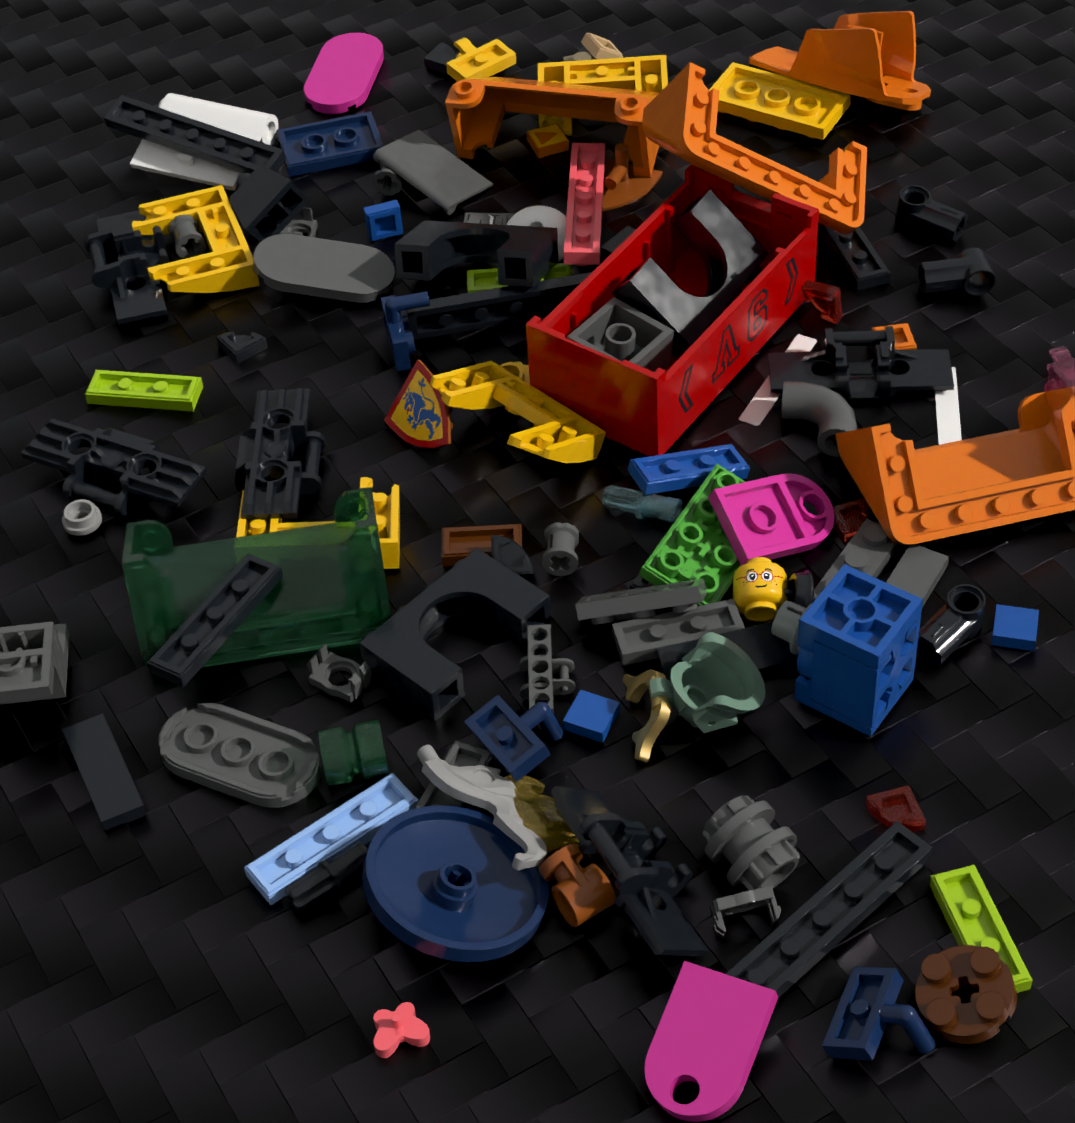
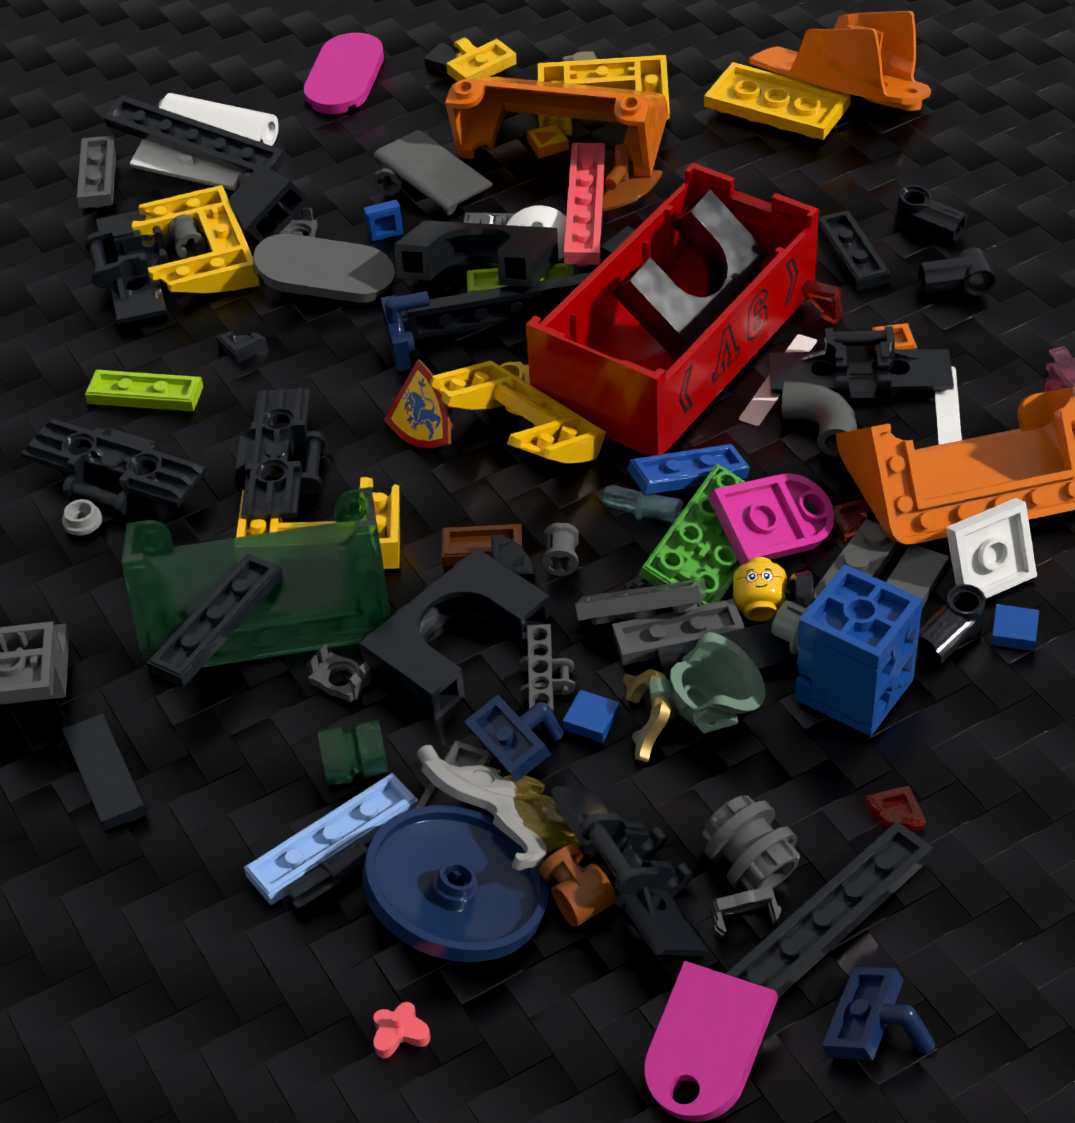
(96, 172): none -> dark grey plate
(240, 755): dark grey tile -> none
(329, 143): dark blue tile -> none
(600, 47): tan tile -> none
(626, 335): dark grey brick -> none
(685, 124): orange windscreen -> none
(961, 966): reddish brown plate -> none
(976, 919): lime tile -> none
(993, 548): none -> white tile

